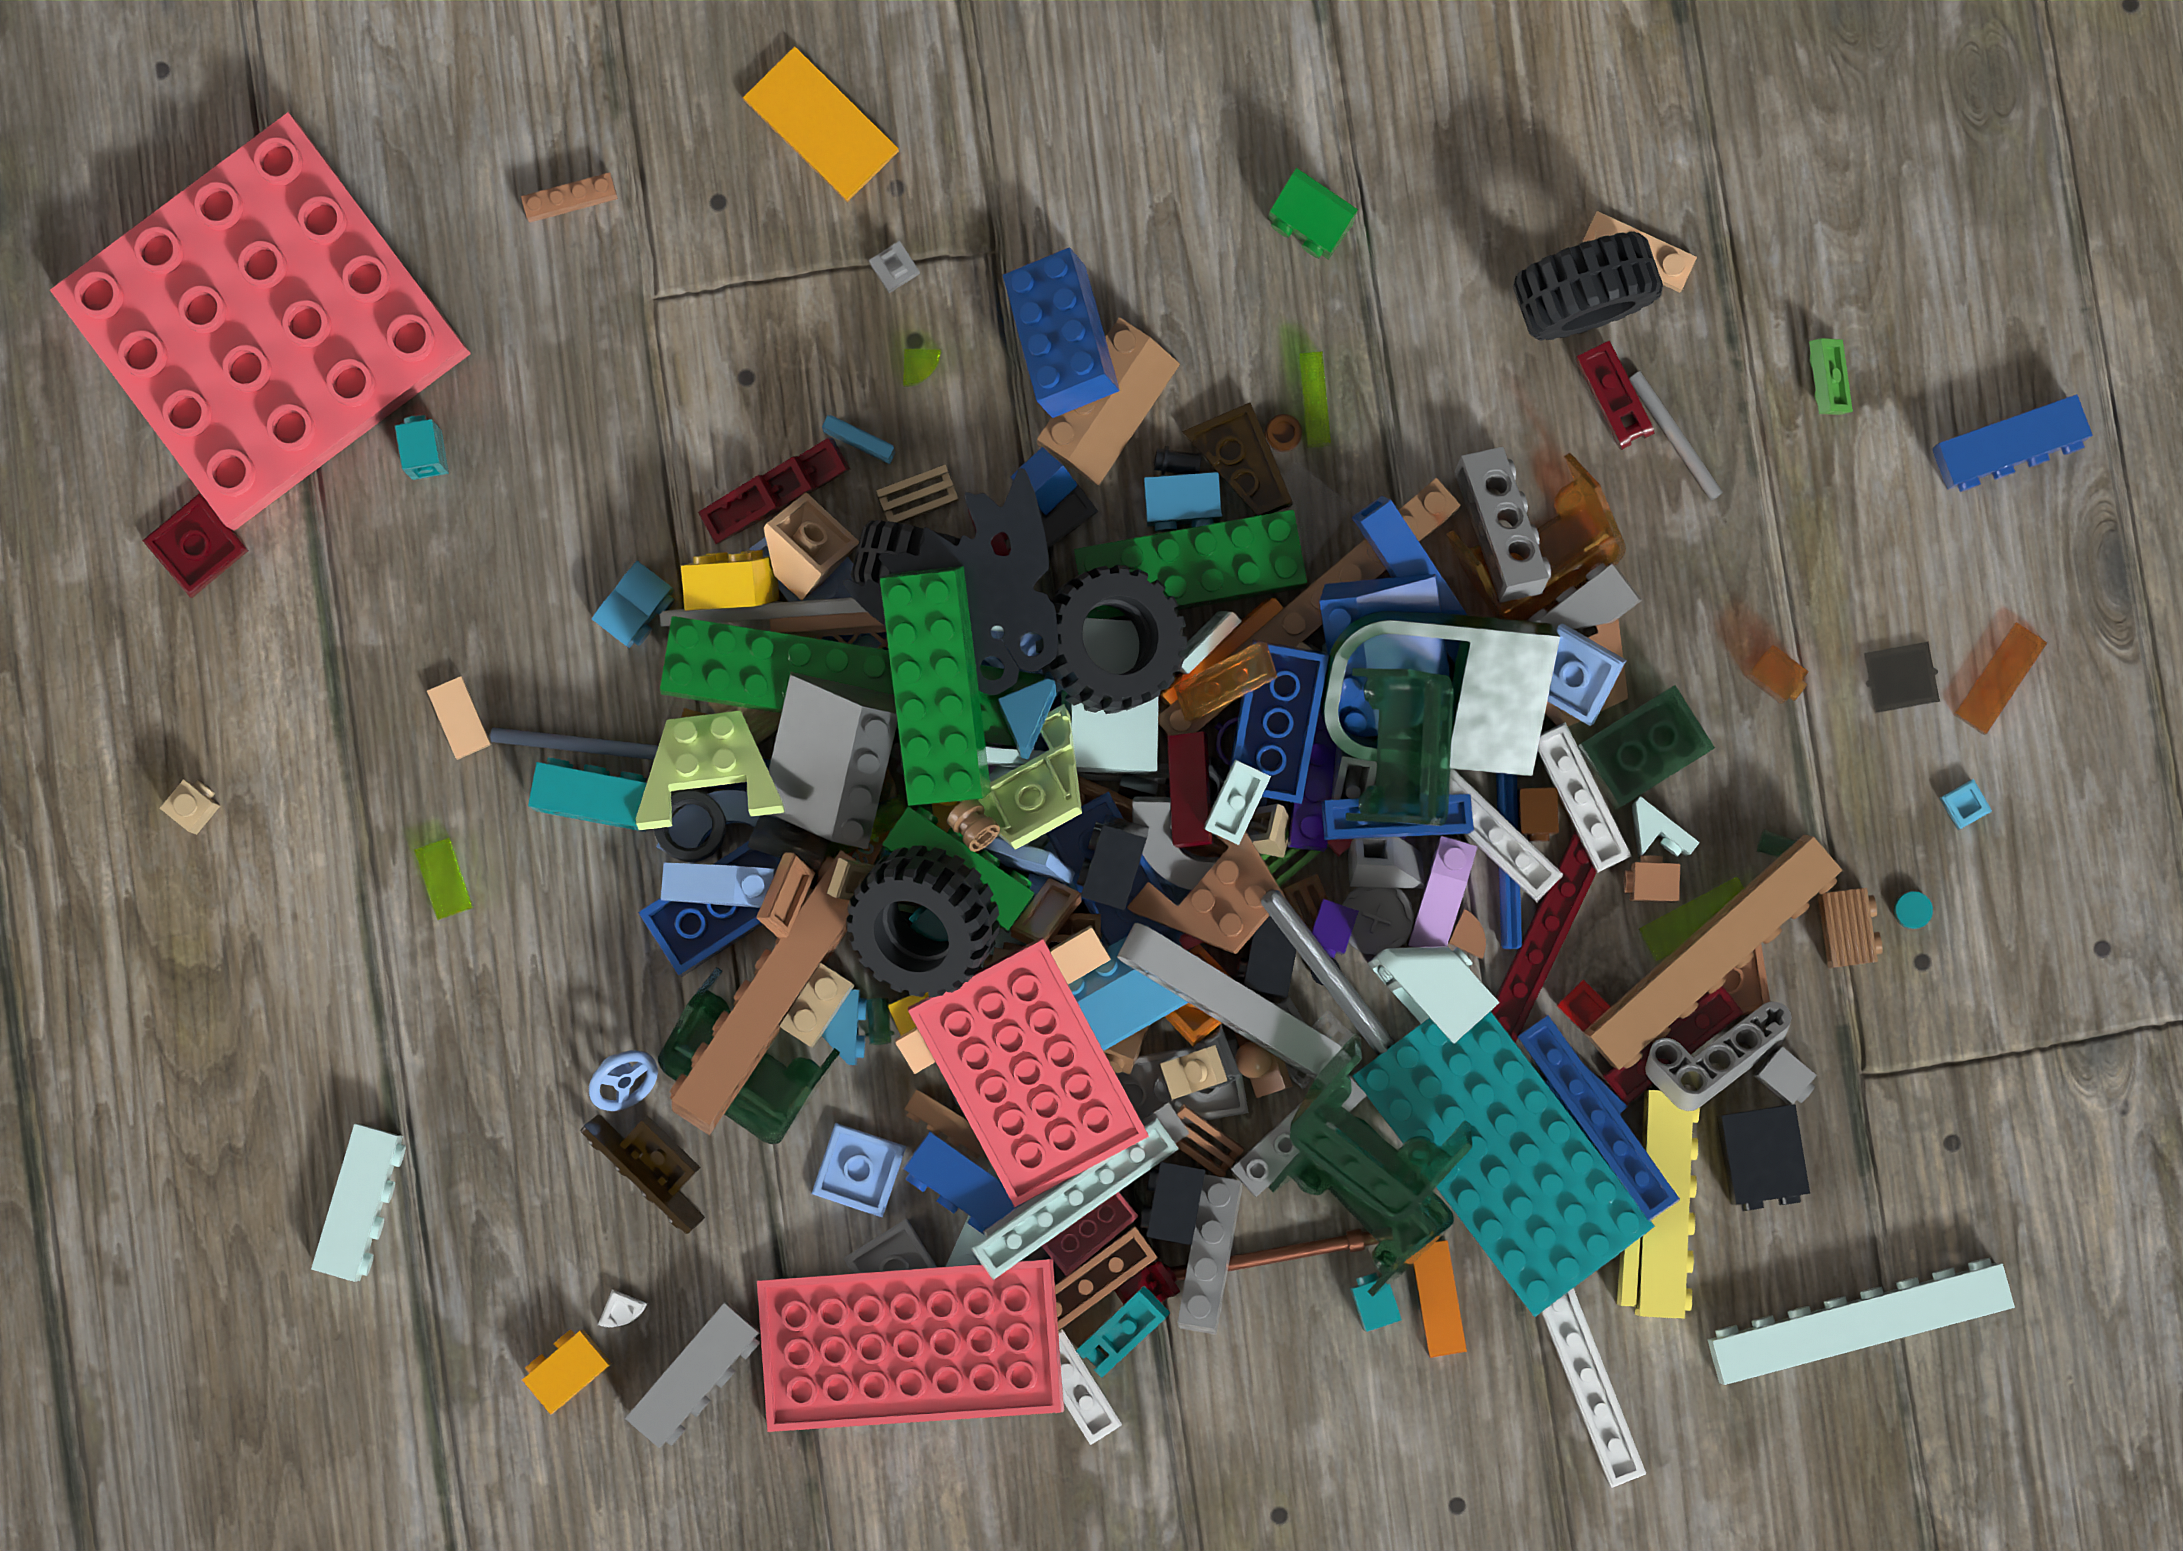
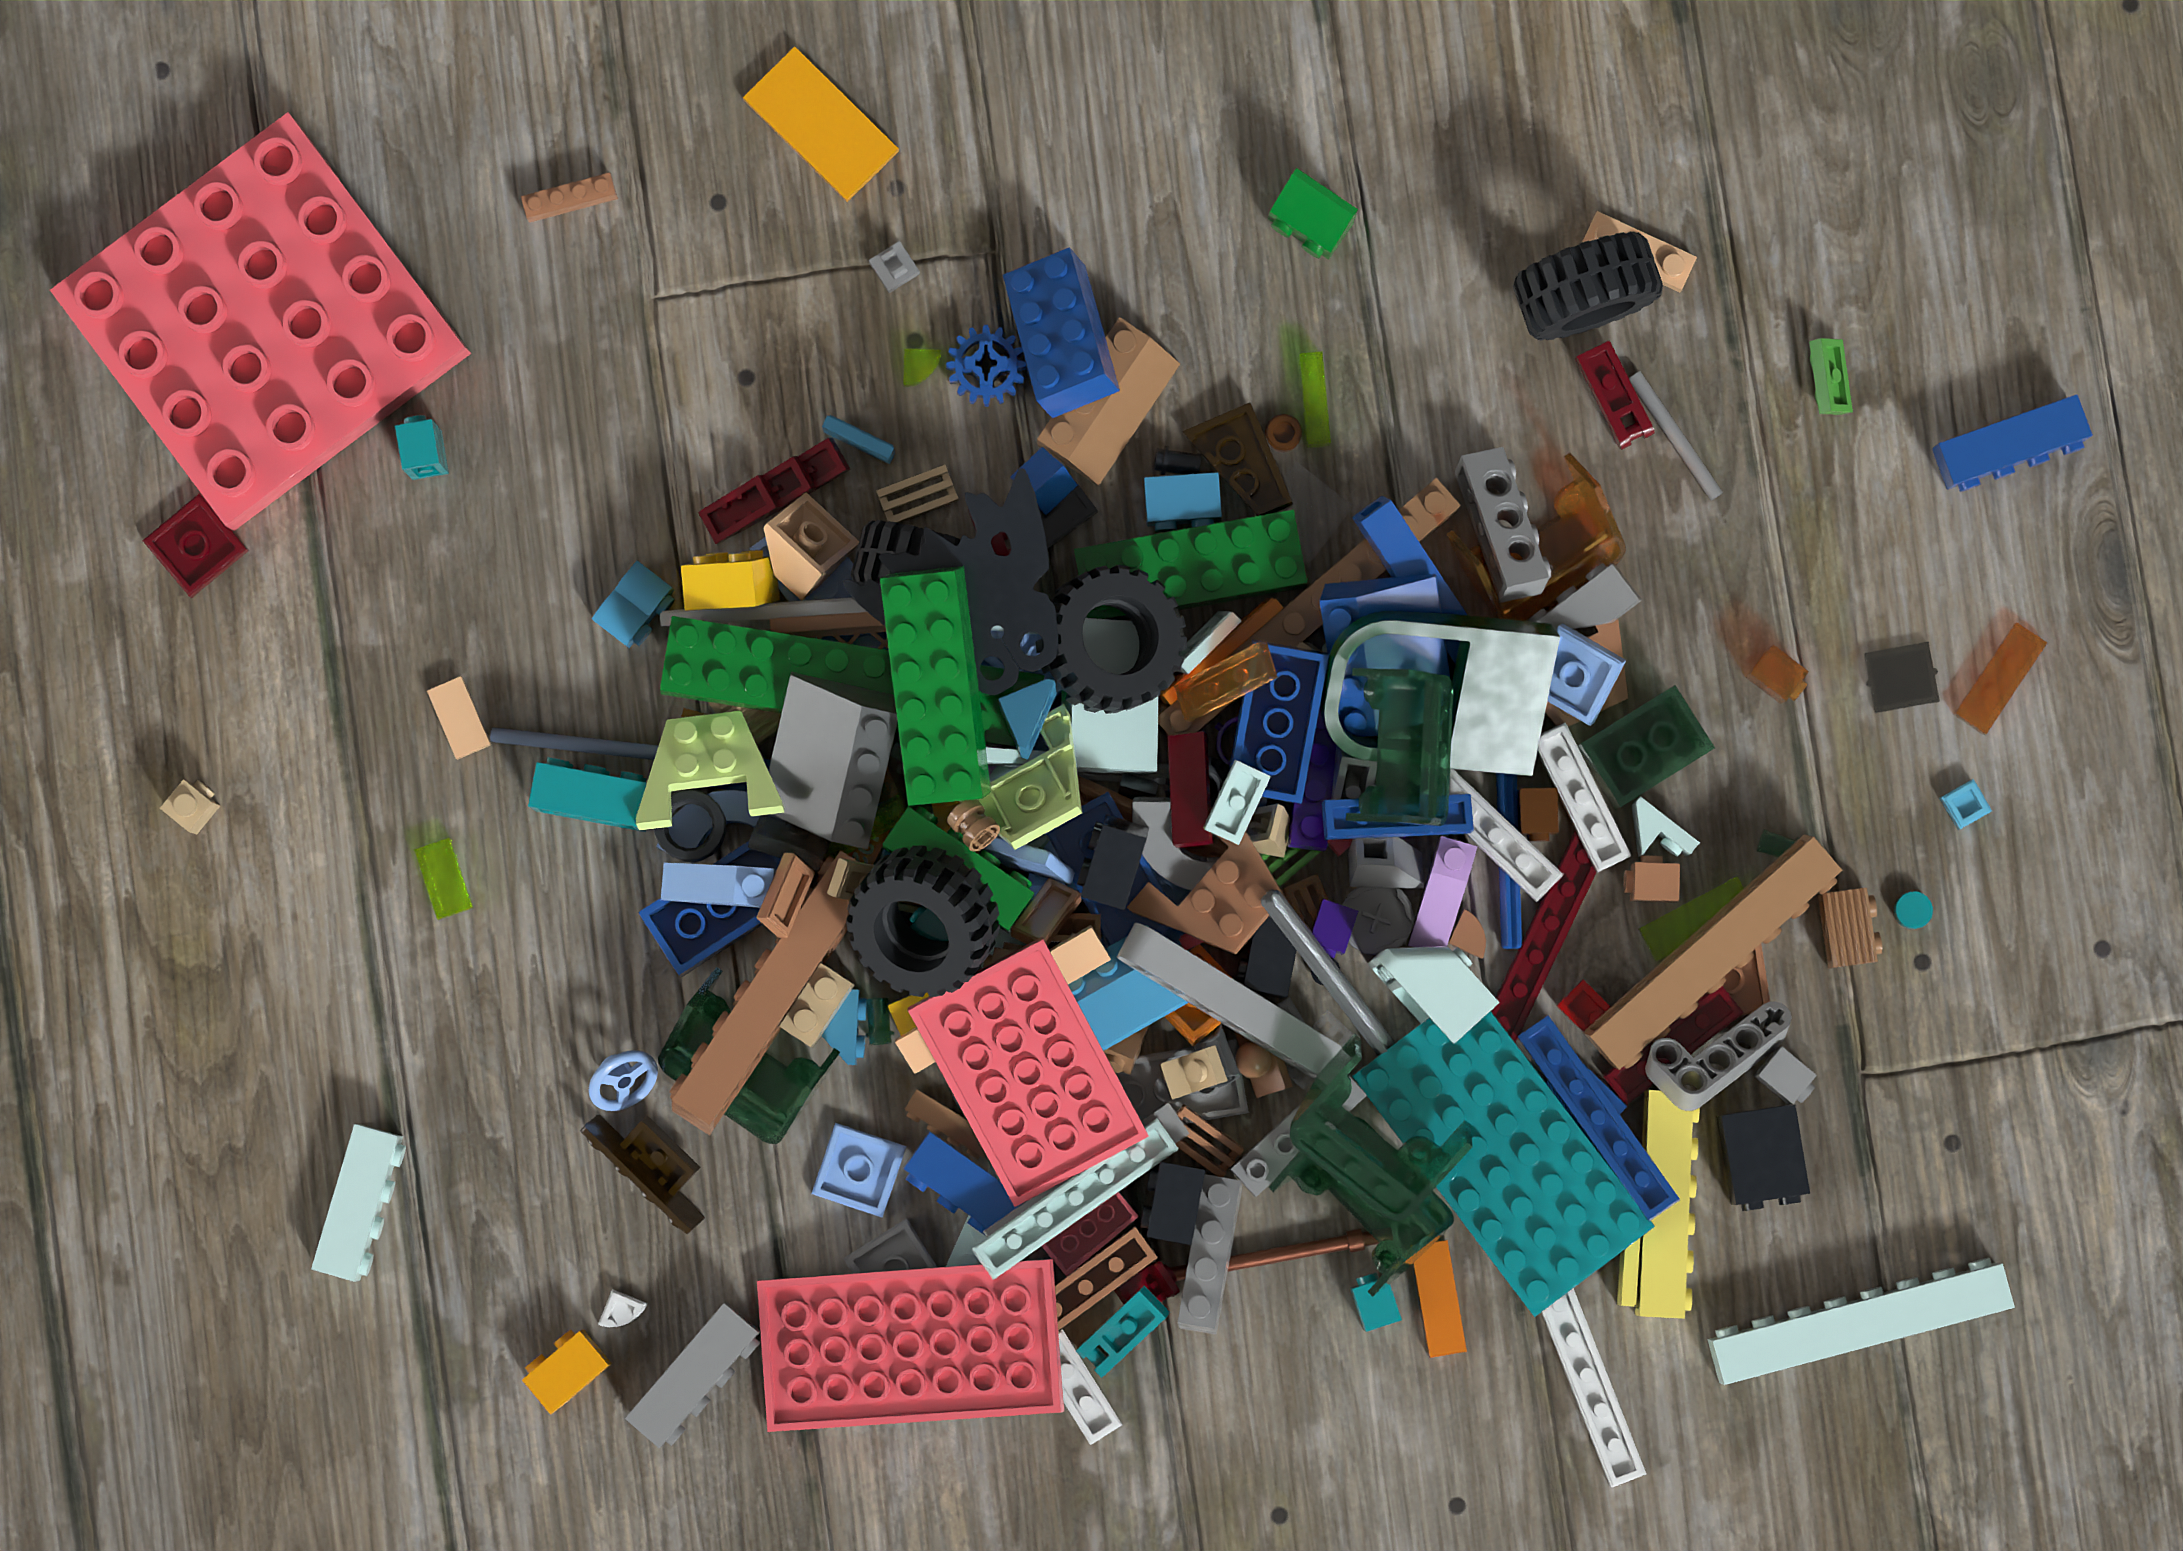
(968, 365): none -> blue gear

